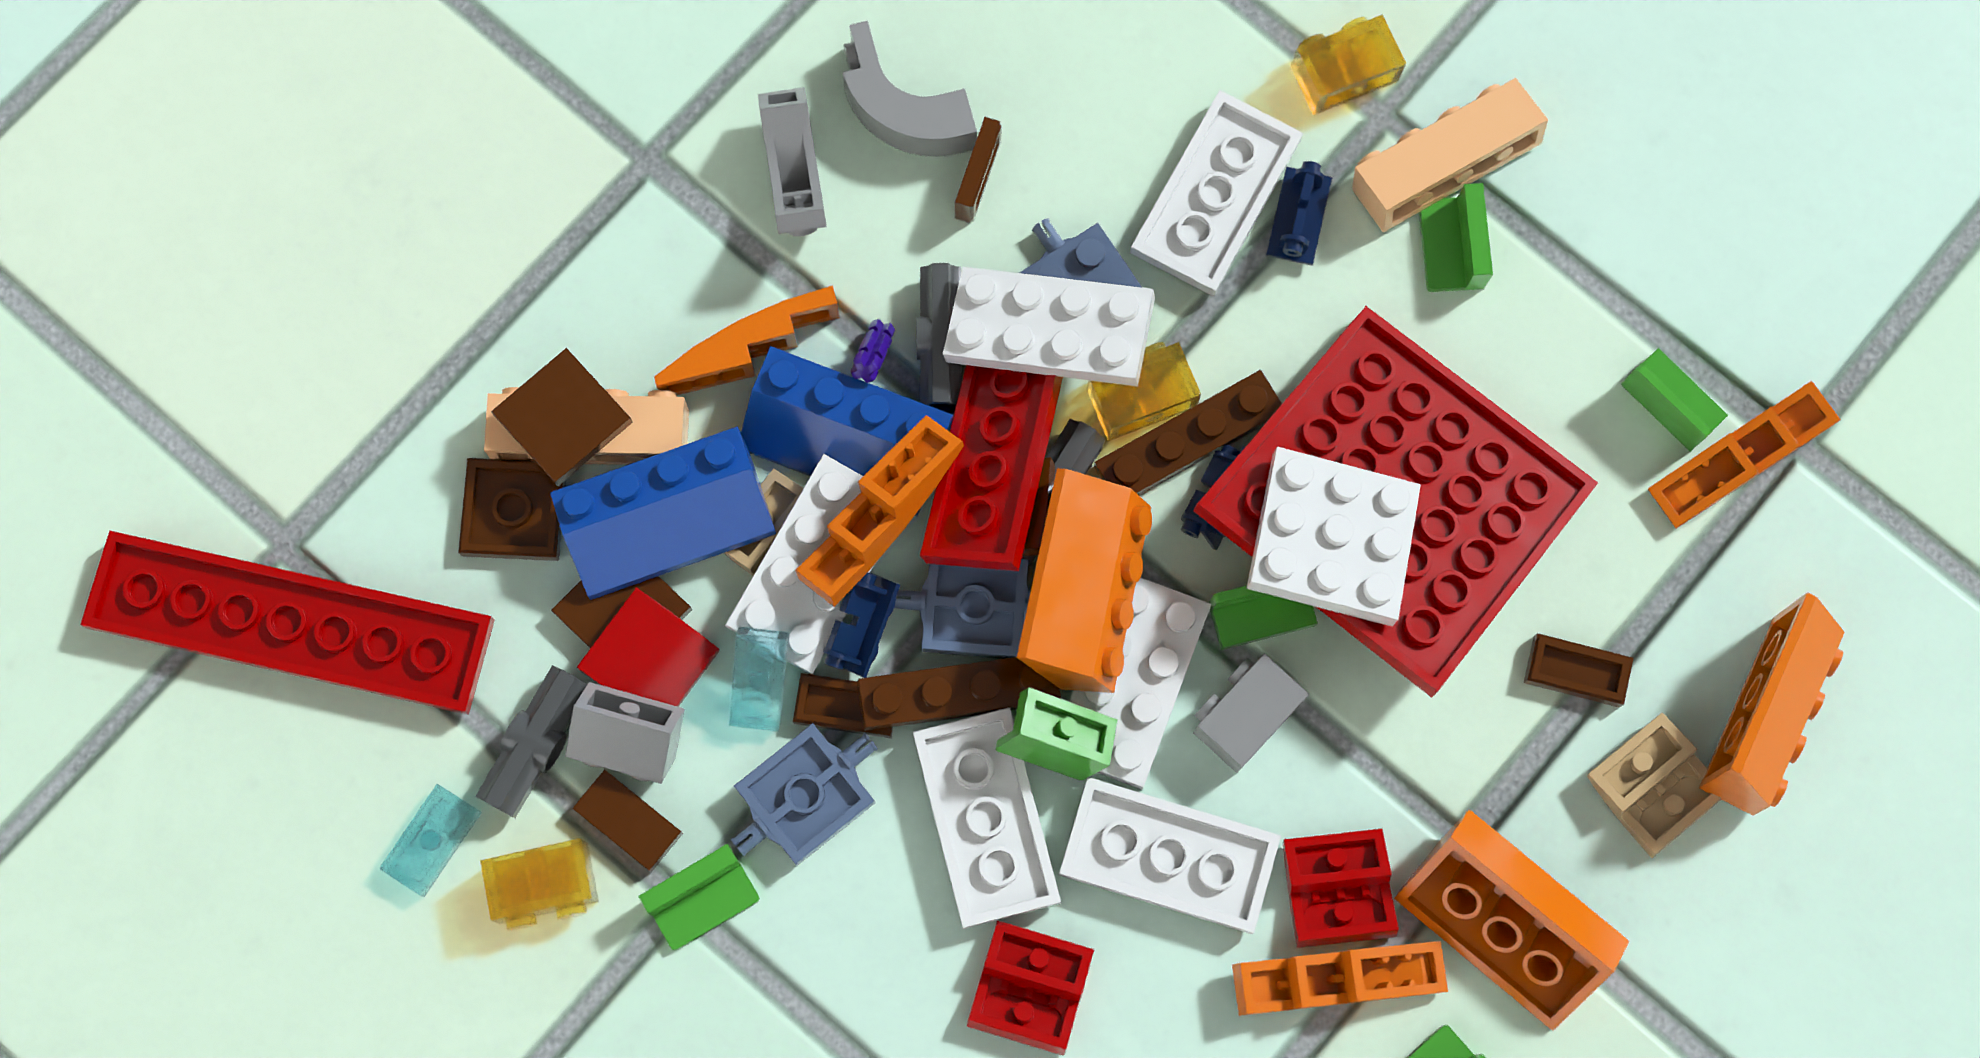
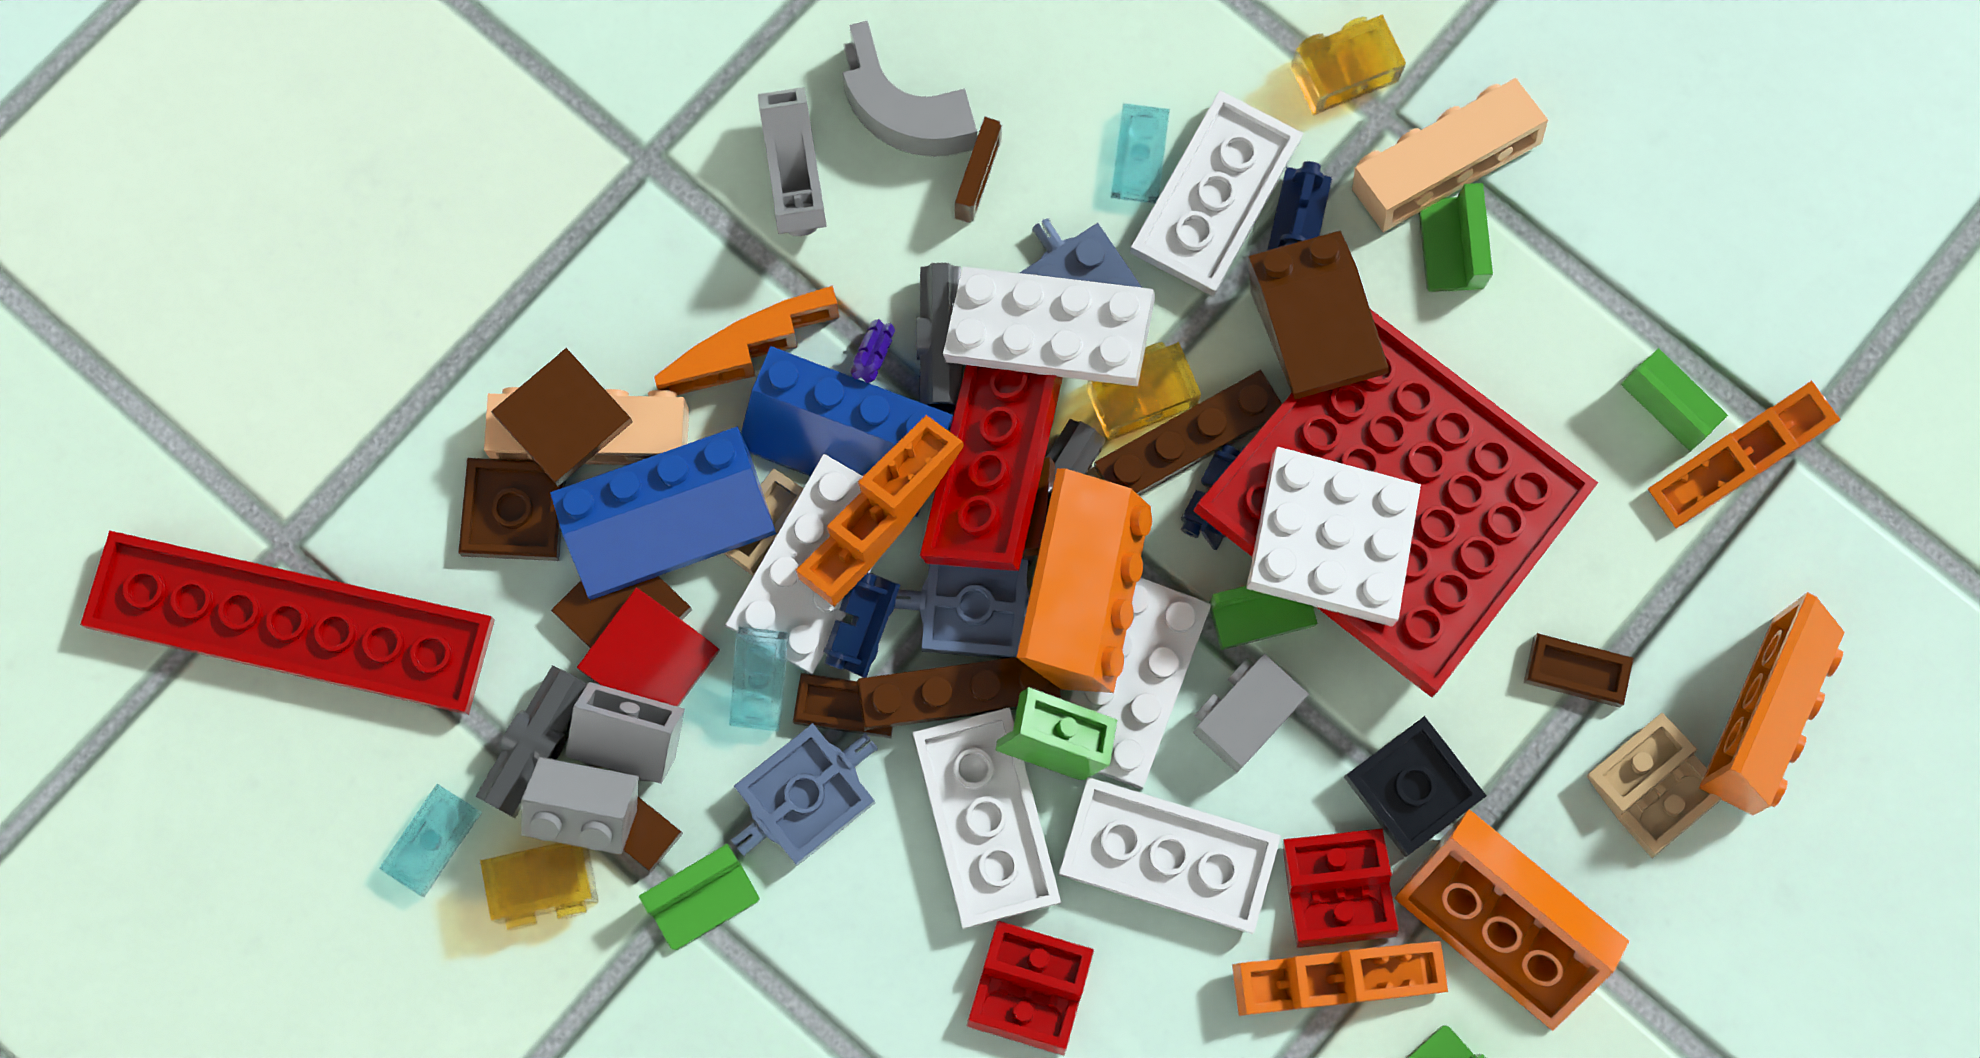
(579, 805): none -> light grey brick
(1140, 153): none -> clear light blue plate
(1316, 314): none -> reddish brown slope
(1415, 786): none -> black plate

